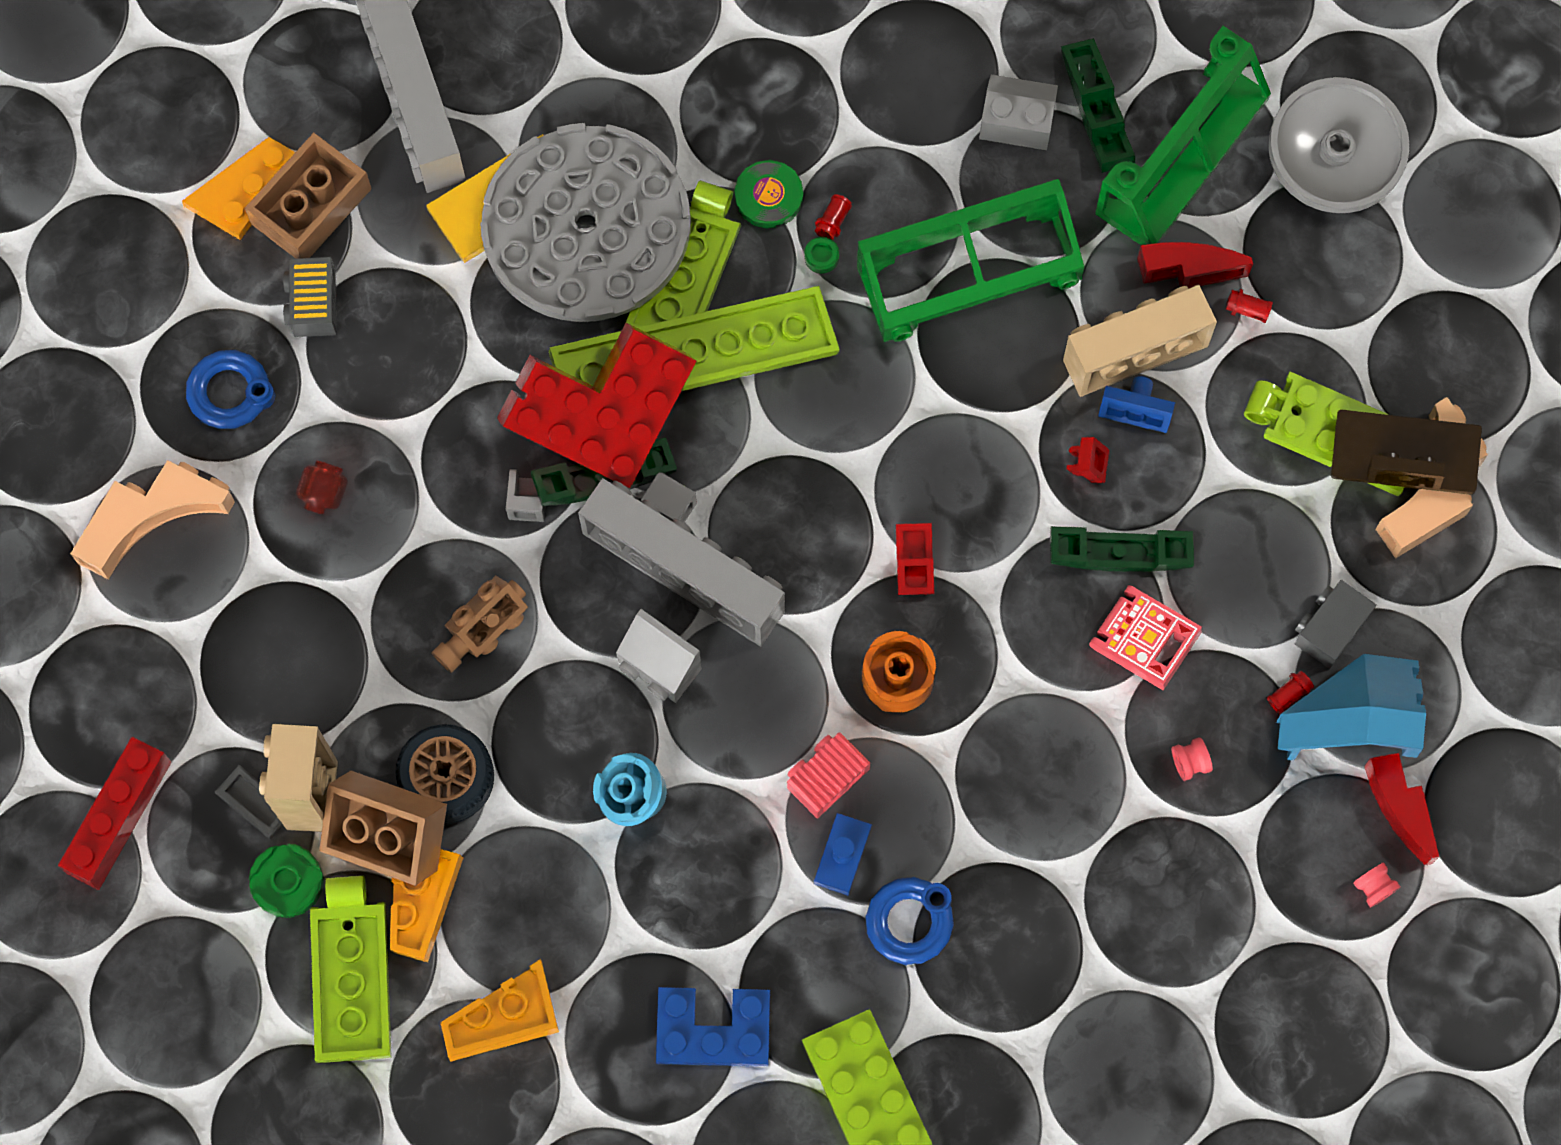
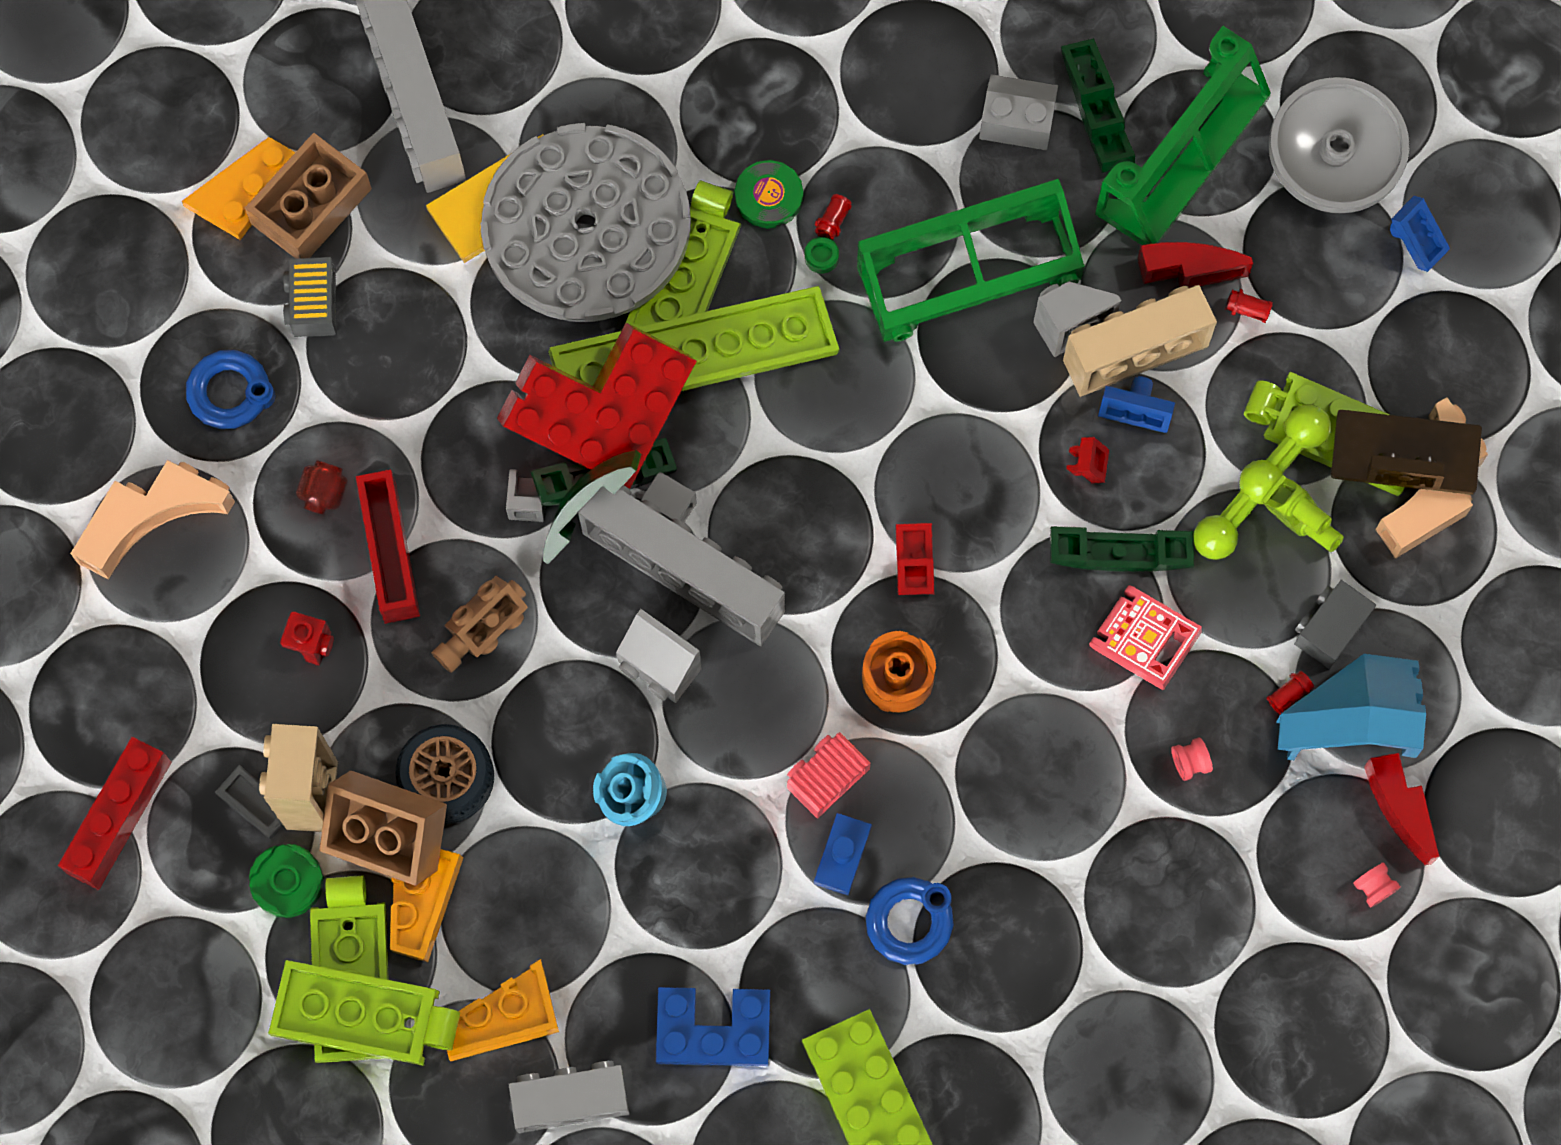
(307, 636): none -> red bracket
(360, 1013): none -> lime hinge
(387, 546): none -> red brick
(568, 1097): none -> light grey brick
(609, 474): none -> slope
(1068, 307): none -> light grey slope
(1265, 484): none -> lime connector
(1419, 233): none -> blue tile

